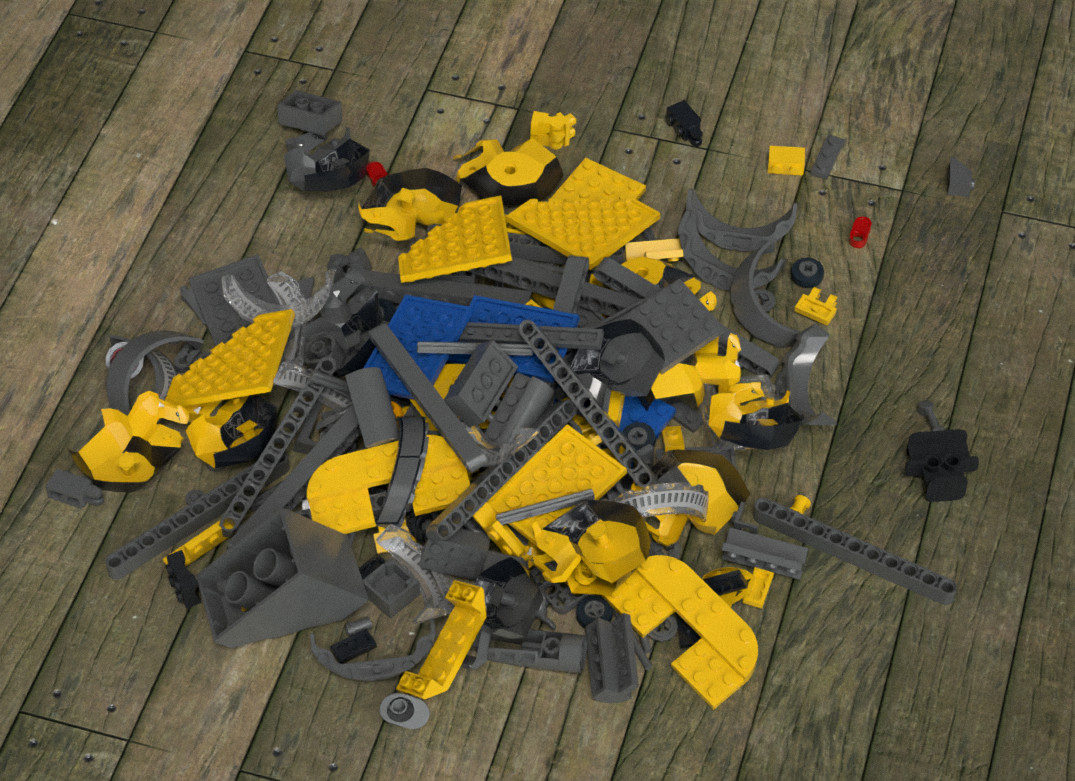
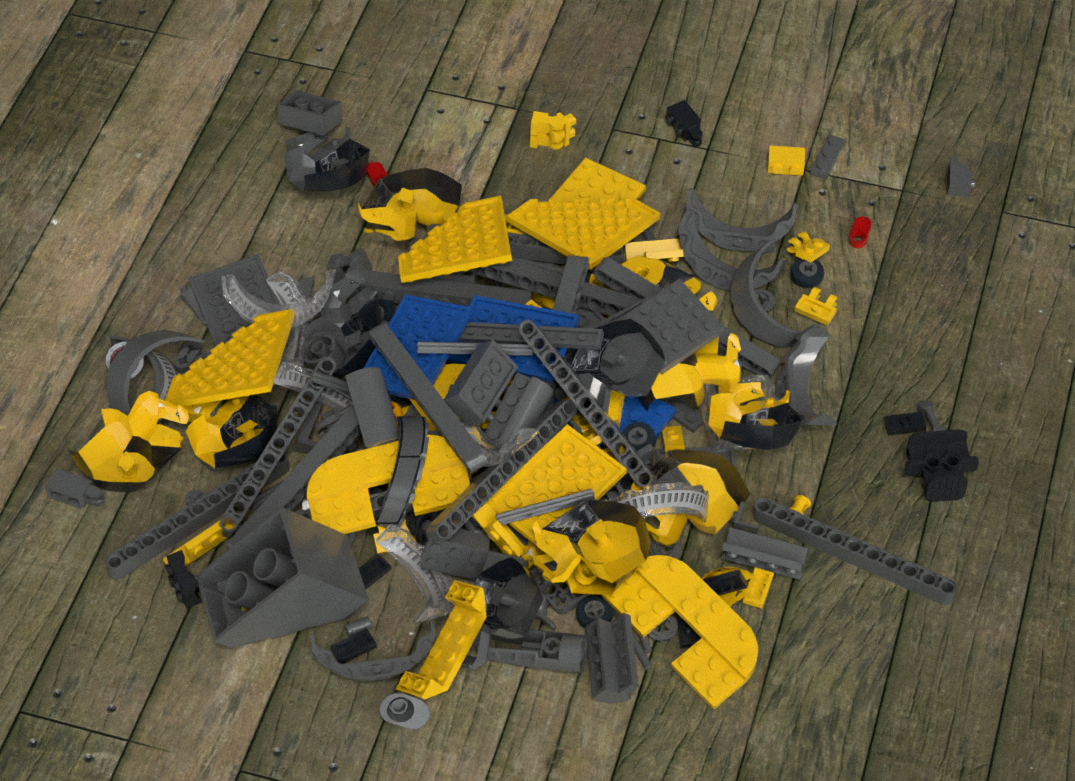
(391, 587): dark grey container -> none
(515, 175): piece -> none
(809, 248): none -> yellow plate
(905, 423): none -> black plate

